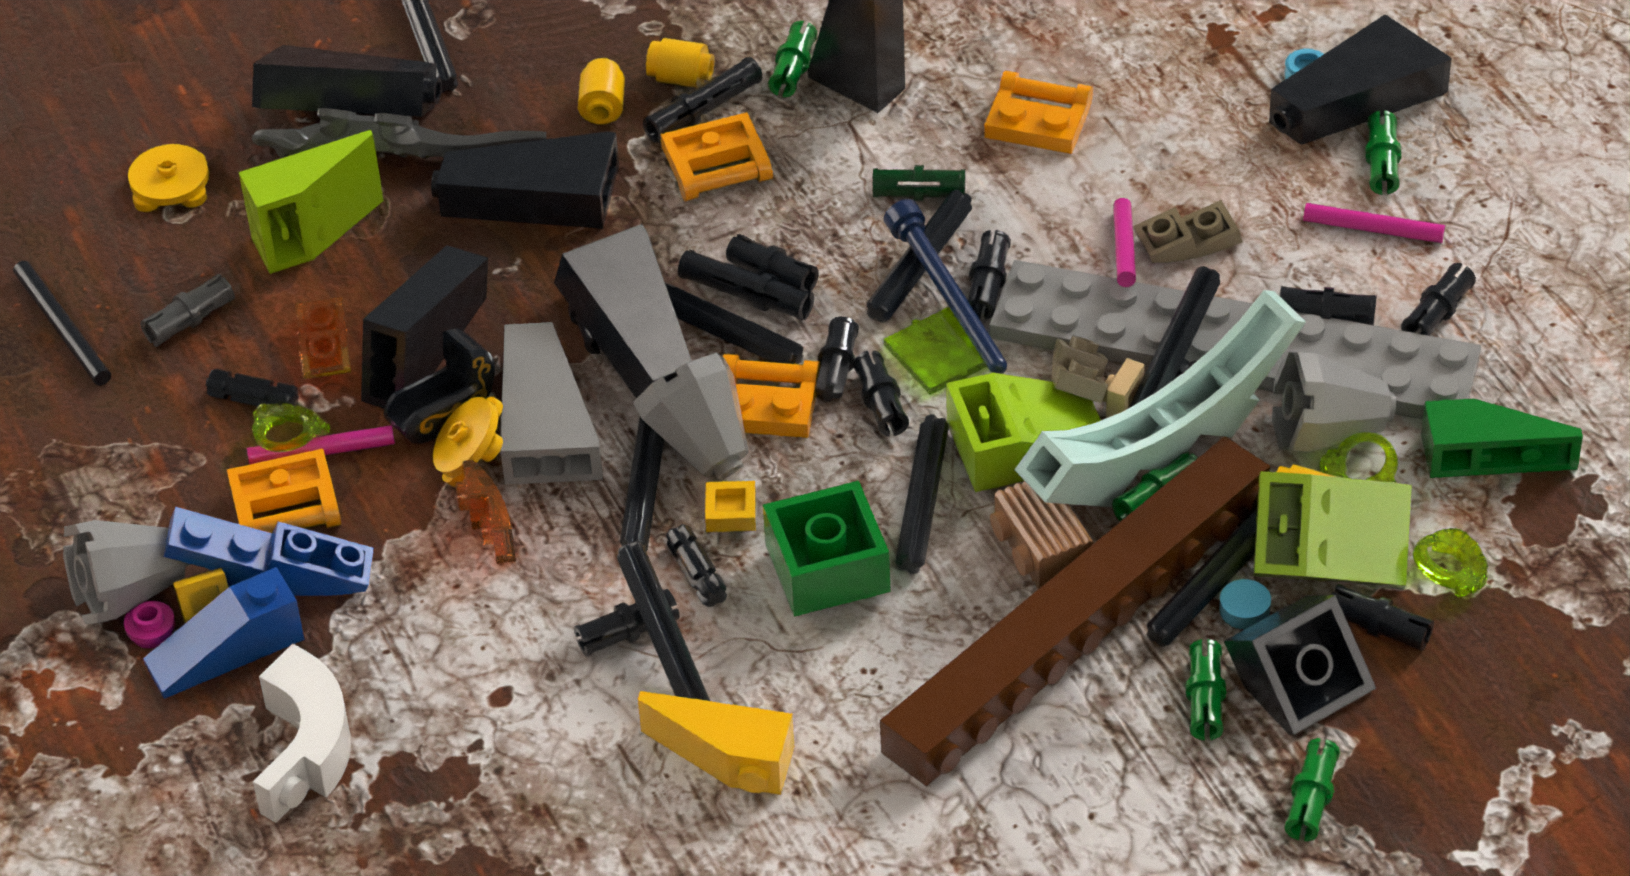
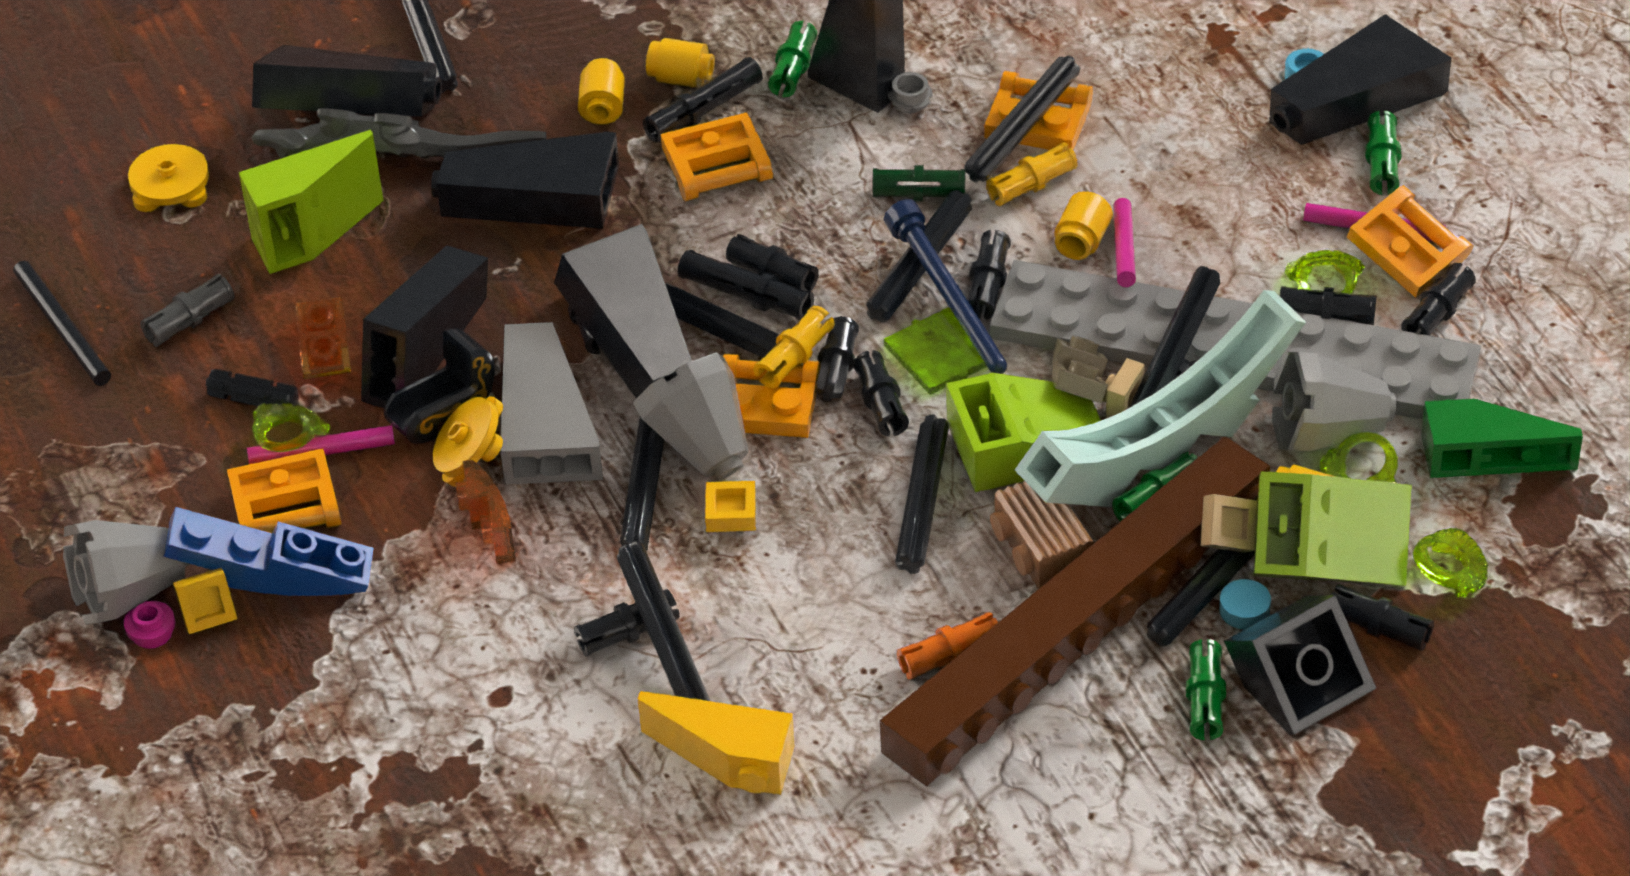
(228, 633): blue slope -> none
(310, 699): white arch -> none
(696, 565): black axle -> none
(793, 346): none -> yellow pin
(826, 548): green brick -> none
(910, 92): none -> light grey plate
(942, 646): none -> orange pin
(1021, 119): none -> black axle
(1031, 174): none -> yellow pin
(1082, 225): none -> yellow brick
(1179, 238): dark tan slope -> none
(1229, 523): none -> tan plate
(1312, 790): green pin -> none
(1344, 263): none -> clear neon green piece
(1401, 248): none -> light orange plate

